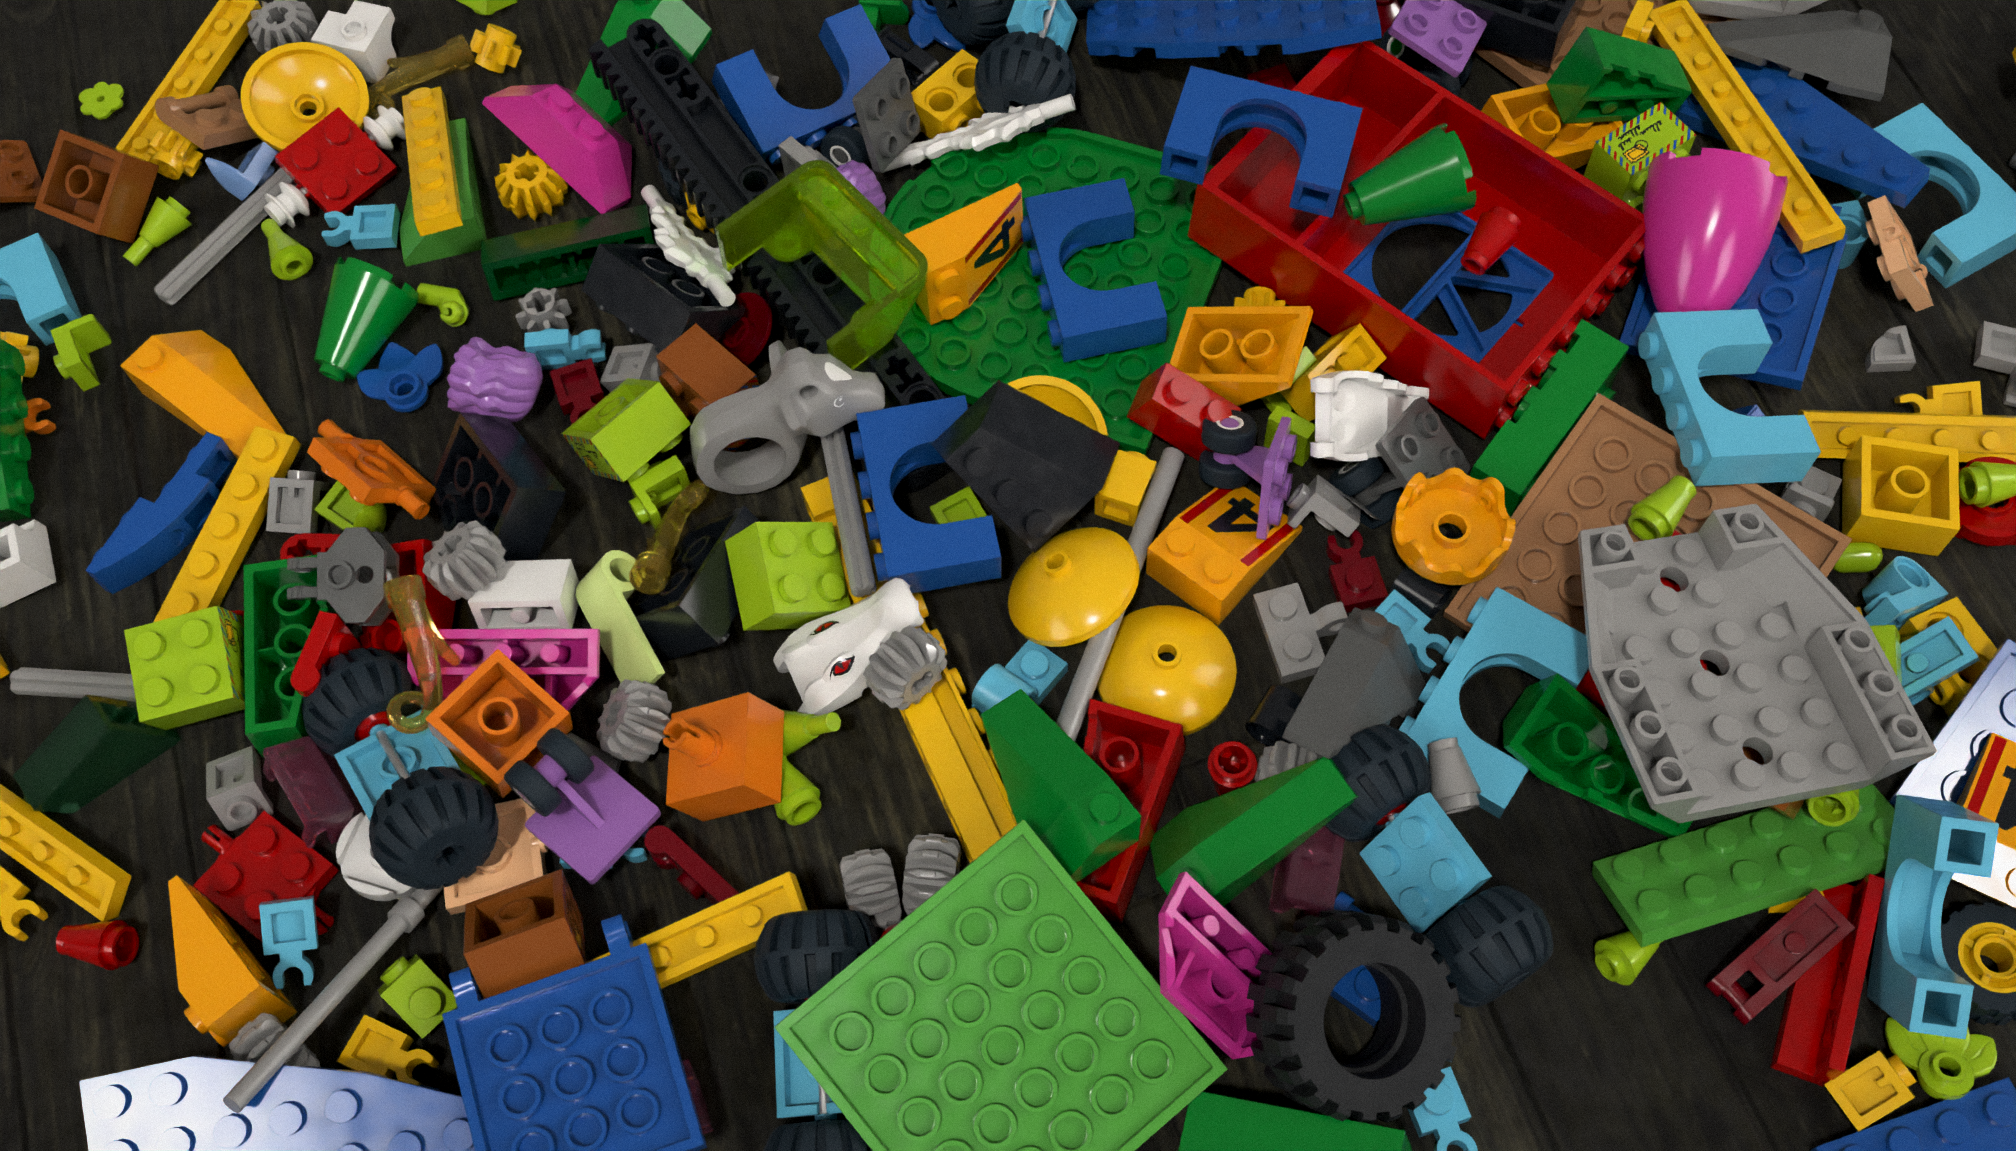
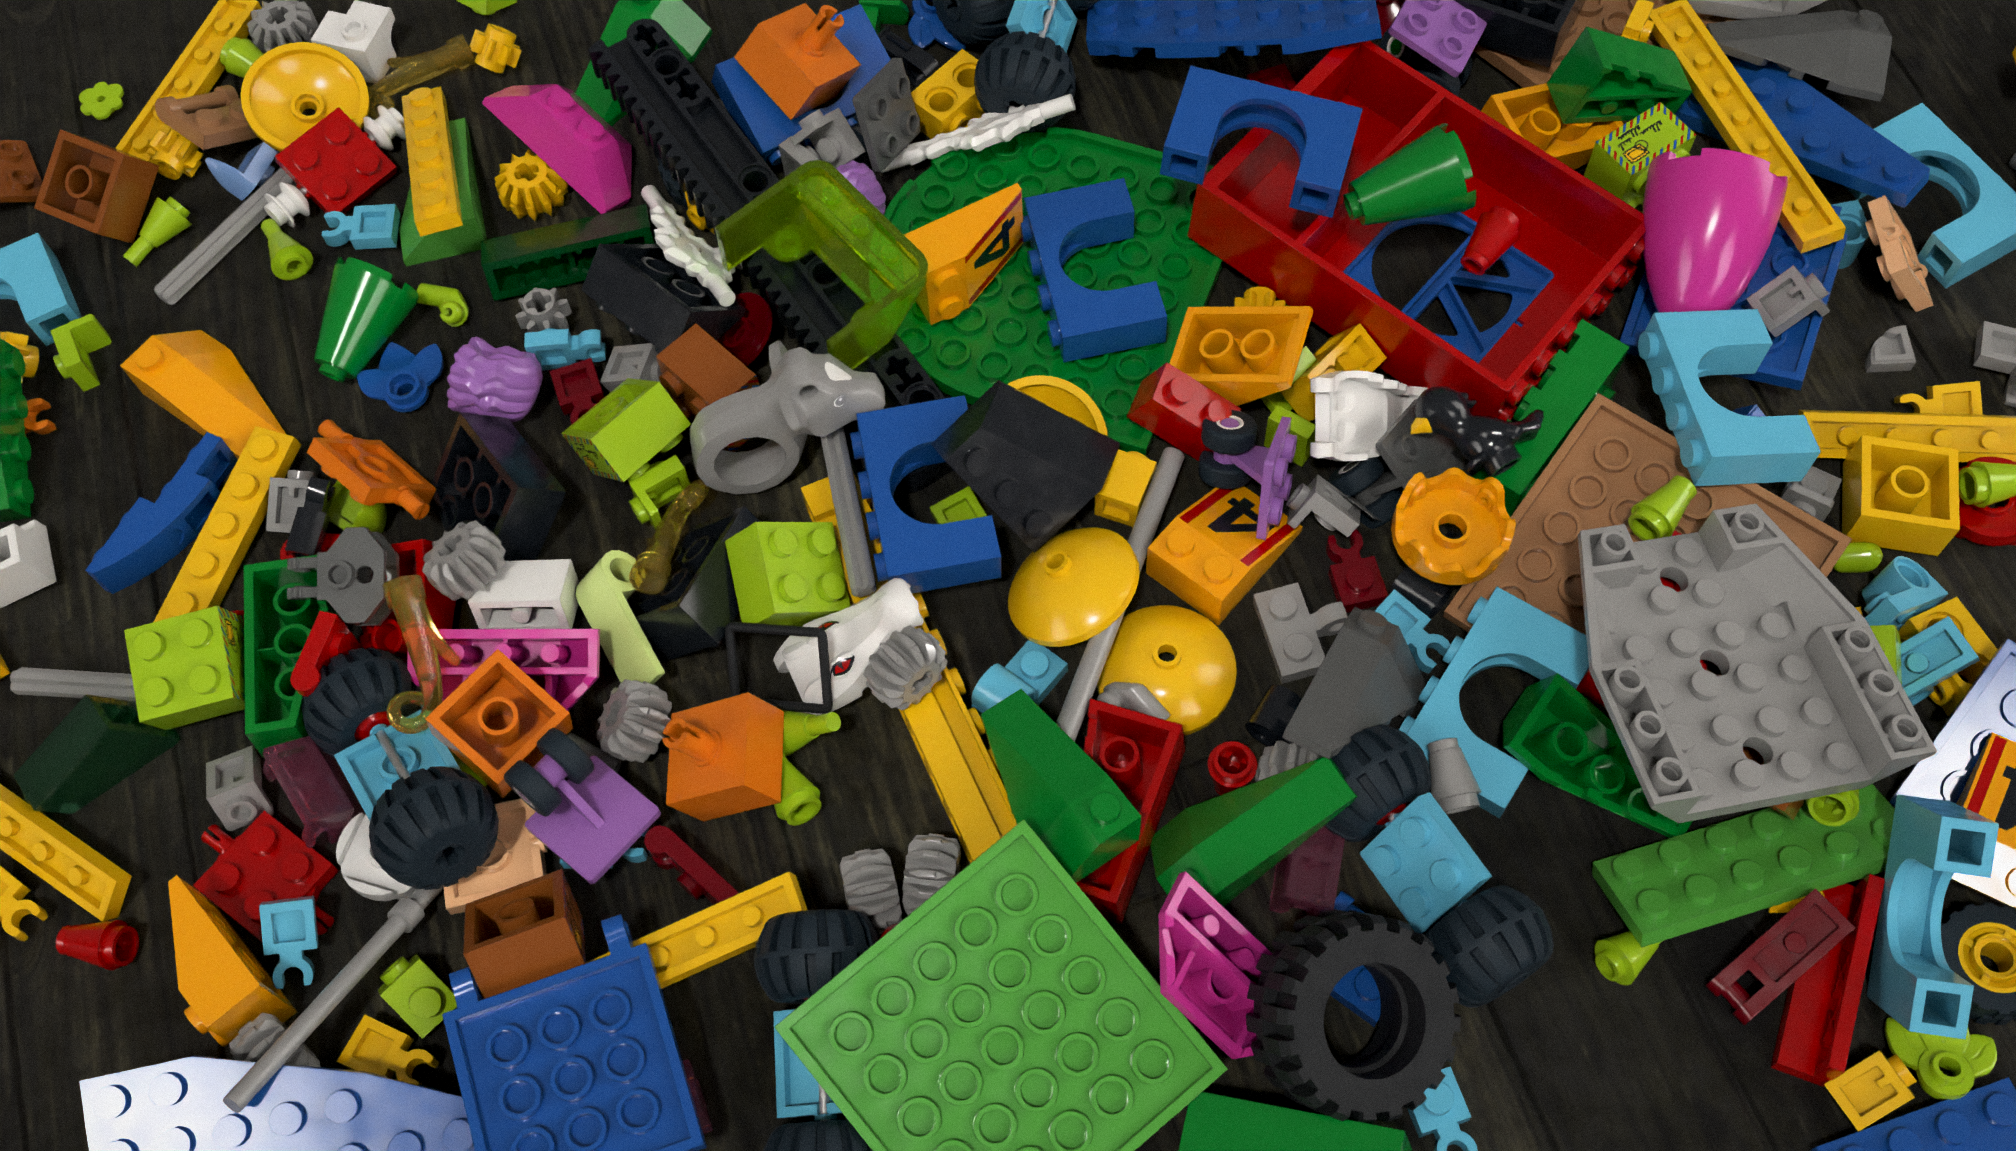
(239, 55): none -> lime cone
(311, 520): none -> black bar
(733, 627): none -> black piece
(798, 58): none -> orange brick
(830, 137): none -> light grey bracket
(1133, 697): none -> light grey arm
(1482, 440): none -> black animal
(1789, 300): none -> light grey bracket

